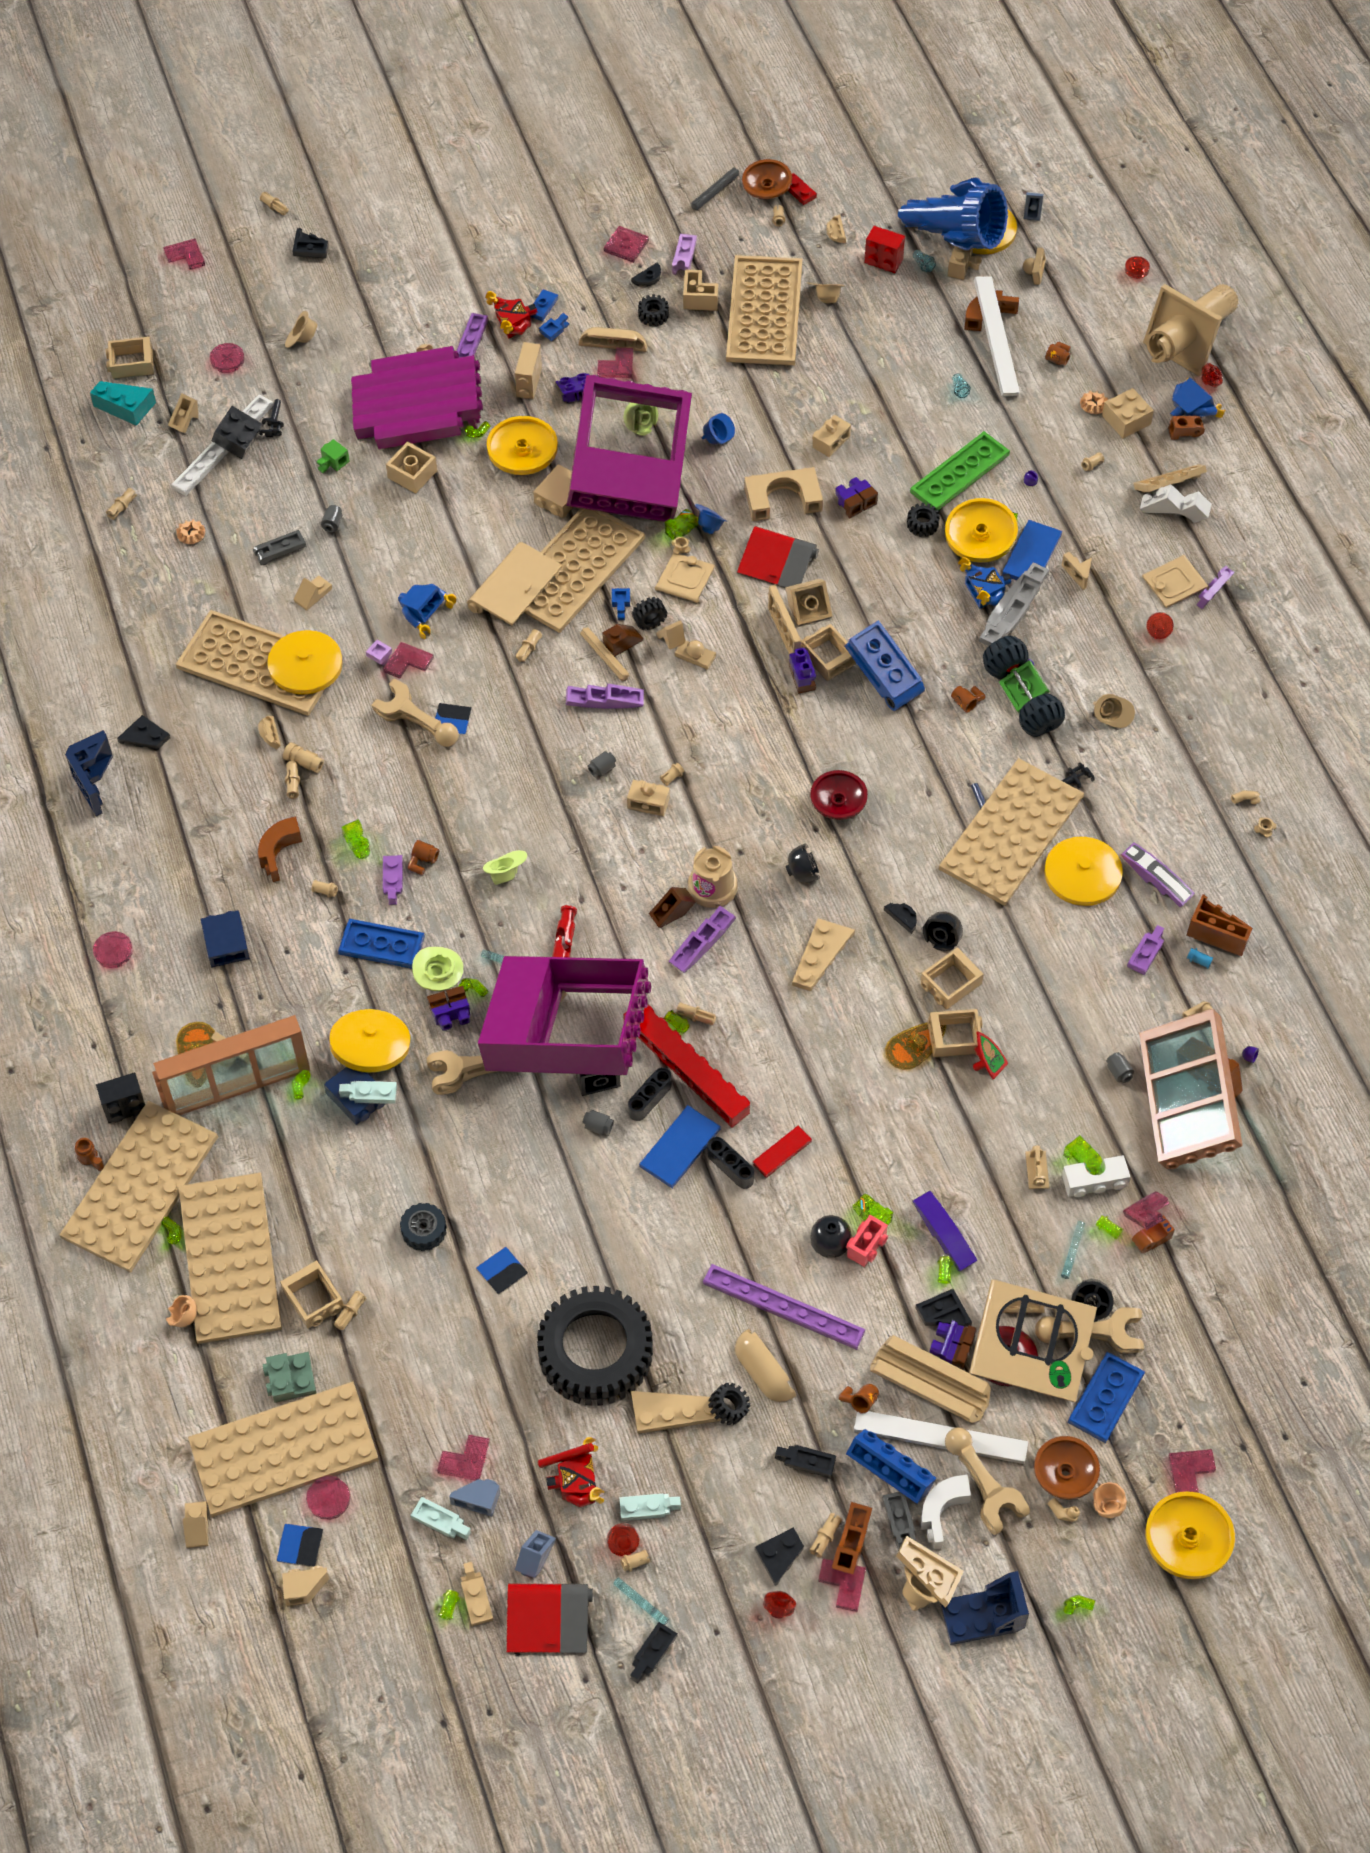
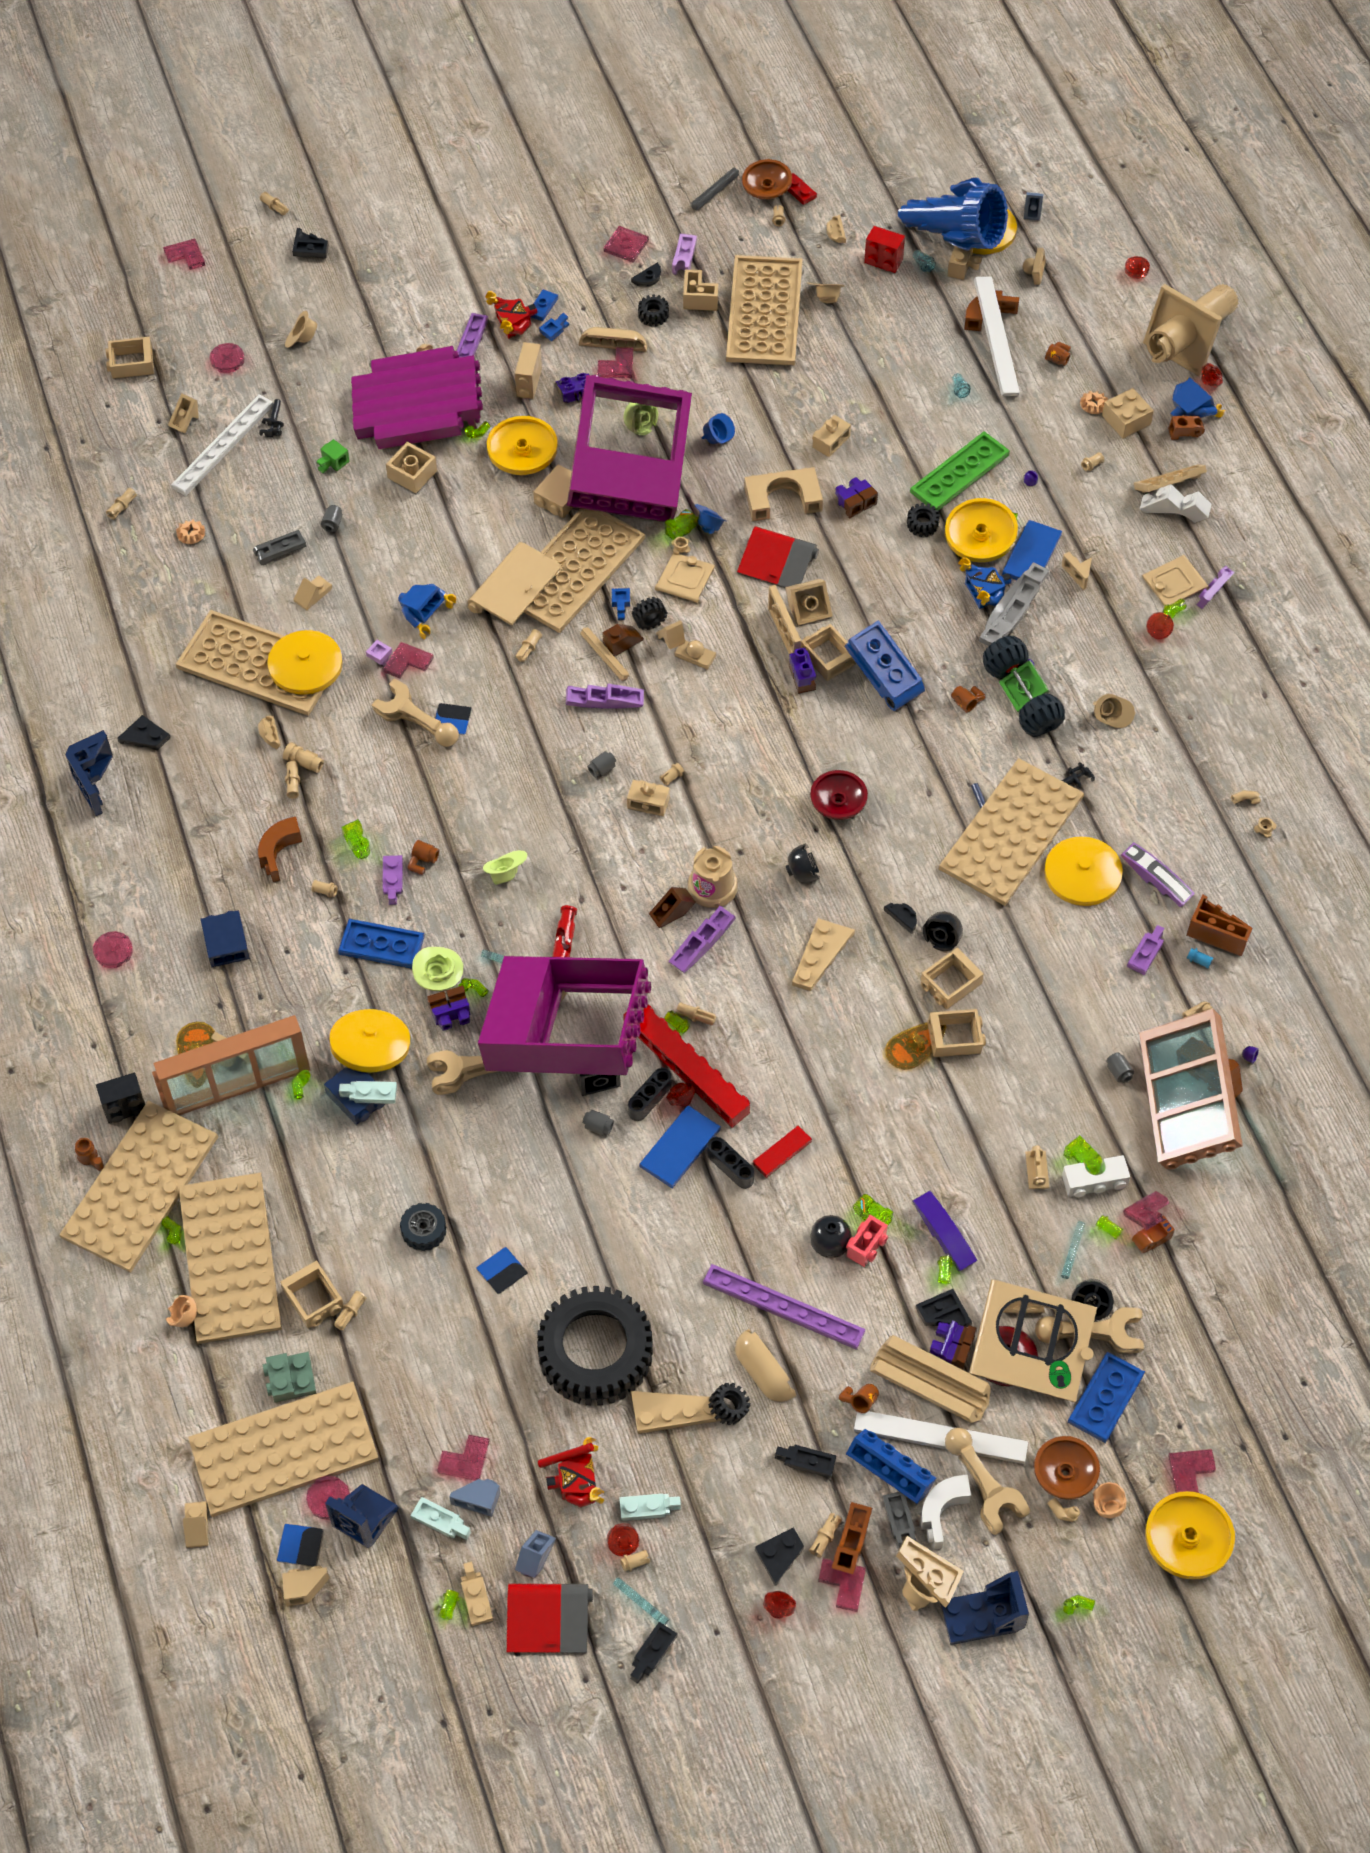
(123, 401): teal wedge -> none
(236, 432): black brick -> none
(361, 1514): none -> dark blue bracket
(681, 1094): none -> clear red plate
(989, 1056): shield -> none
(1174, 608): none -> clear neon green pin

